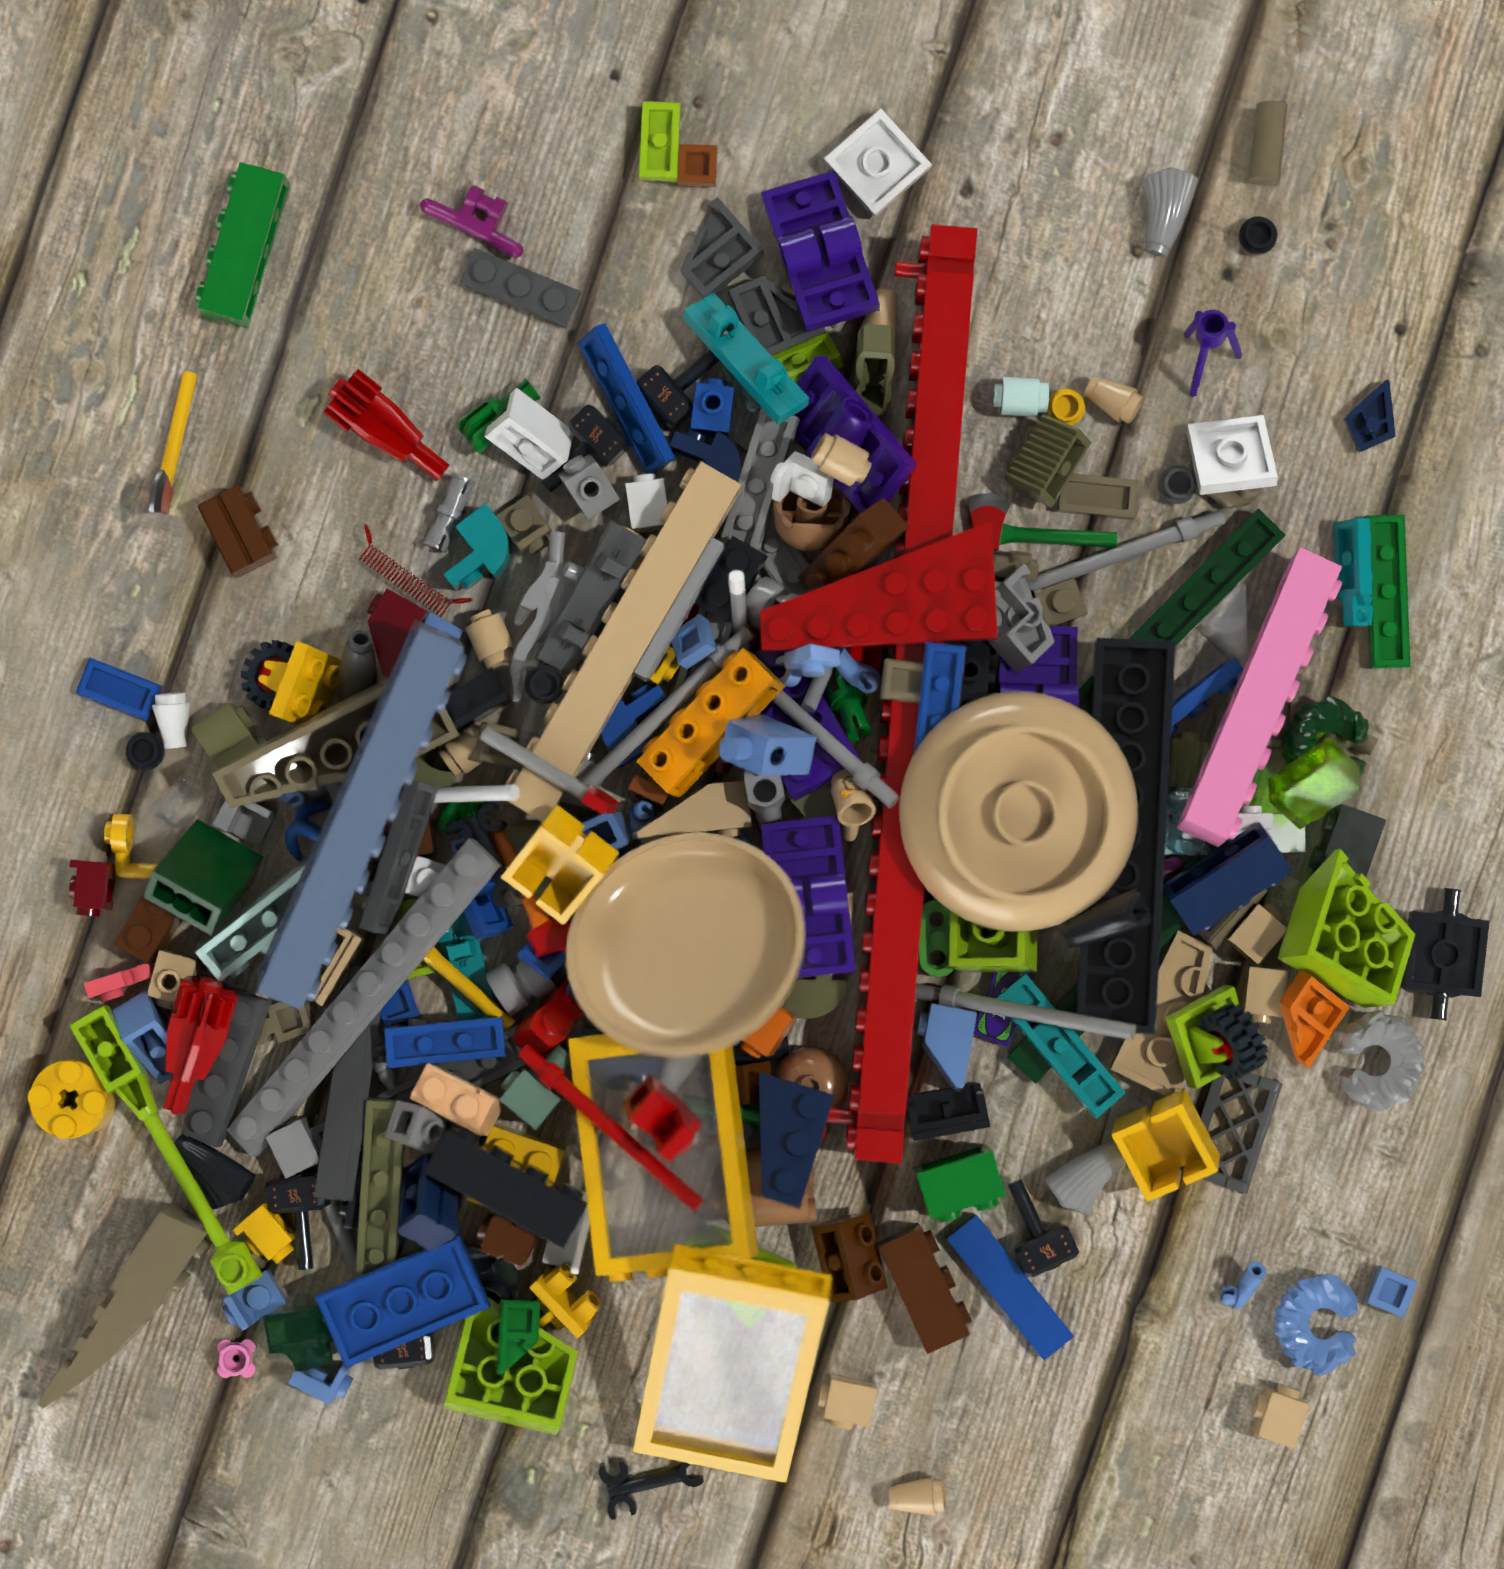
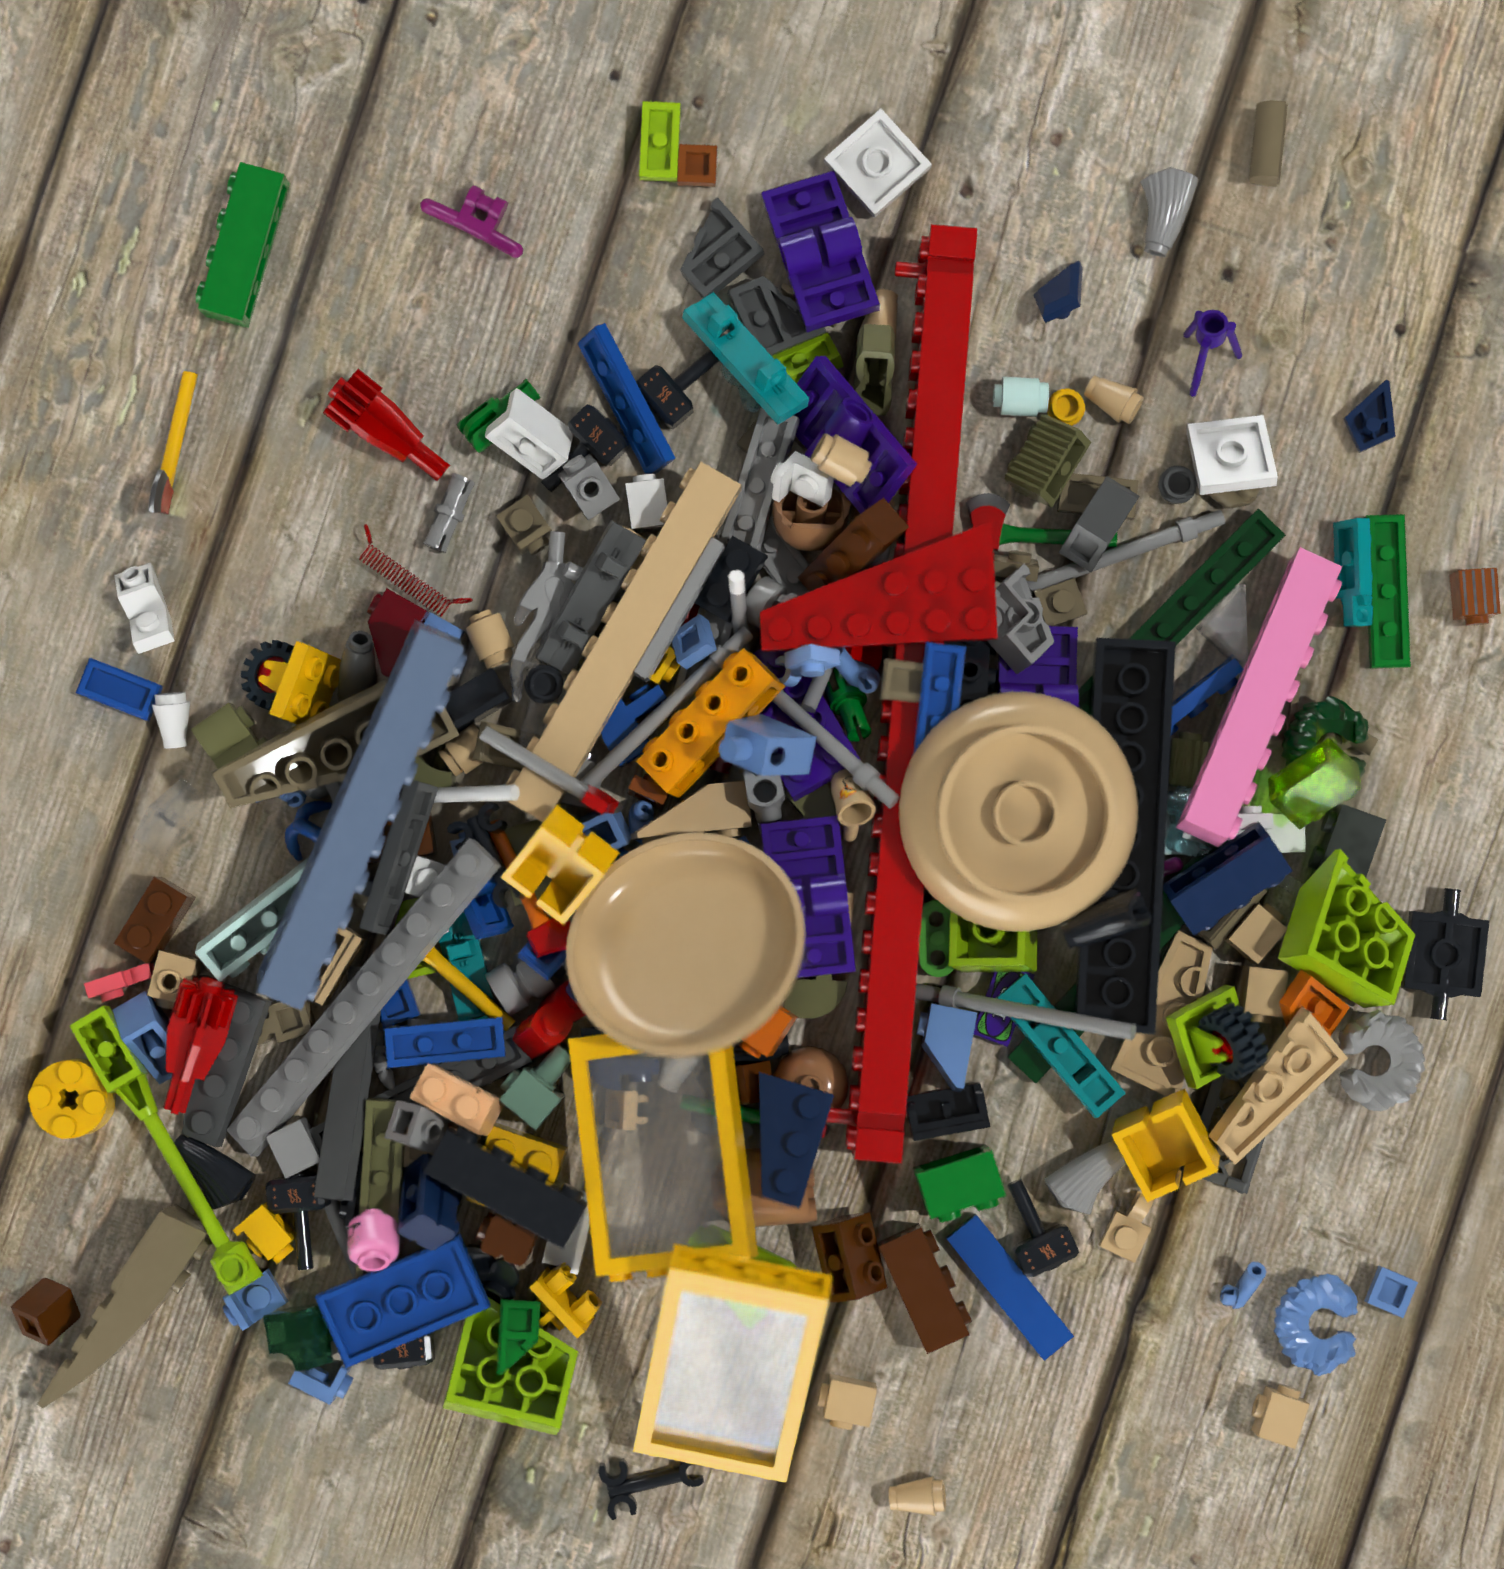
(46, 1311): none -> reddish brown panel
(92, 887): dark red brick -> none
(120, 835): yellow plate -> none
(145, 607): none -> white slope
(145, 751): black plate -> none
(203, 877): dark green brick -> none
(227, 1366): bright pink plate -> none
(238, 531): reddish brown brick -> none
(245, 821): light grey panel -> none
(372, 1240): none -> bright pink head
(455, 811): green arm -> none
(490, 547): teal brick -> none
(520, 288): dark grey plate -> none
(554, 1078): red bar -> none
(662, 1117): red brick -> none
(712, 407): blue brick -> none
(720, 455): dark blue brick -> none
(1061, 293): none -> dark blue piece
(1099, 524): none -> dark grey slope
(1126, 1232): none -> tan plate
(1257, 235): black plate -> none
(1293, 1070): none -> tan wing
(1475, 595): none -> dark orange brick

